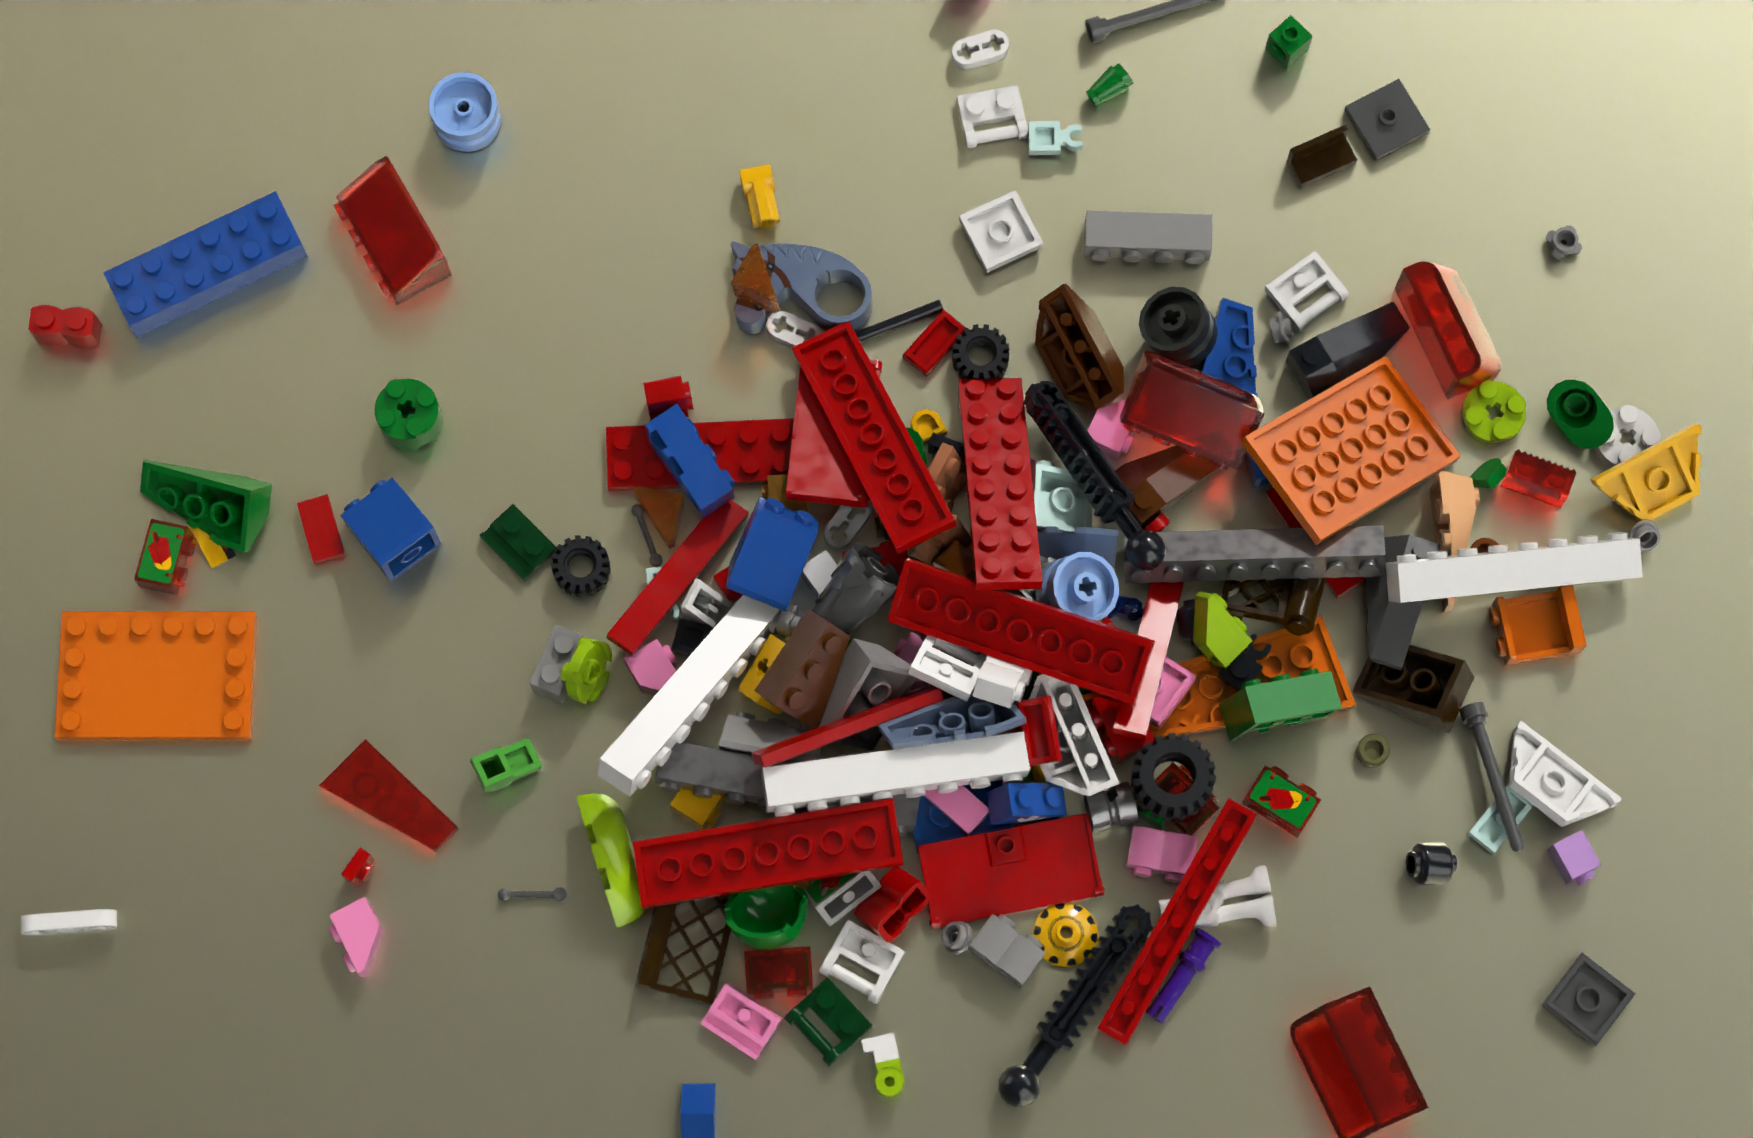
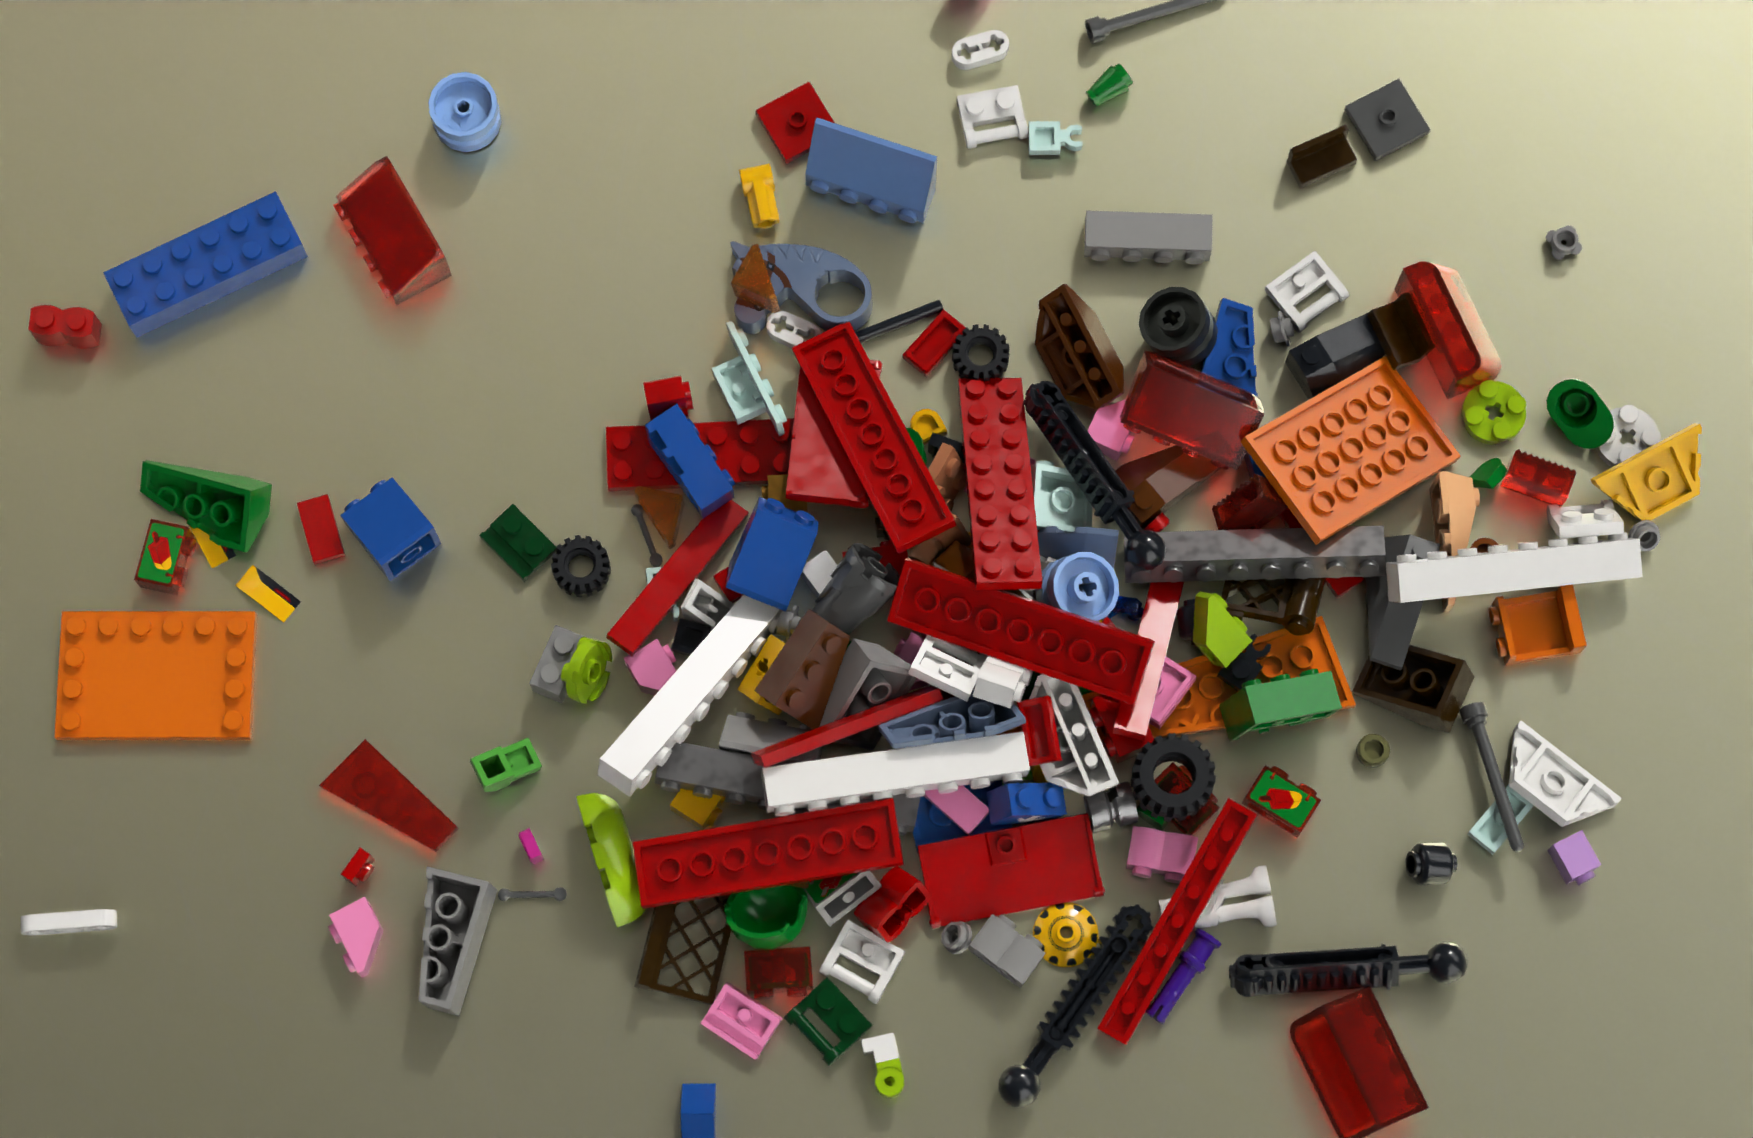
(268, 593): none -> yellow sticker
(399, 399): green brick -> none
(452, 937): none -> light grey wedge
(530, 846): none -> dark pink tile
(743, 387): none -> light aqua bracket
(792, 119): none -> red plate
(852, 530): white beam -> none
(871, 171): none -> medium blue slope
(1000, 231): white plate -> none
(1249, 506): none -> clear red brick
(1288, 42): green brick -> none
(1342, 969): none -> black gear
(1401, 332): none -> dark brown panel
(1585, 520): none -> white plate
(1588, 999): dark grey plate -> none

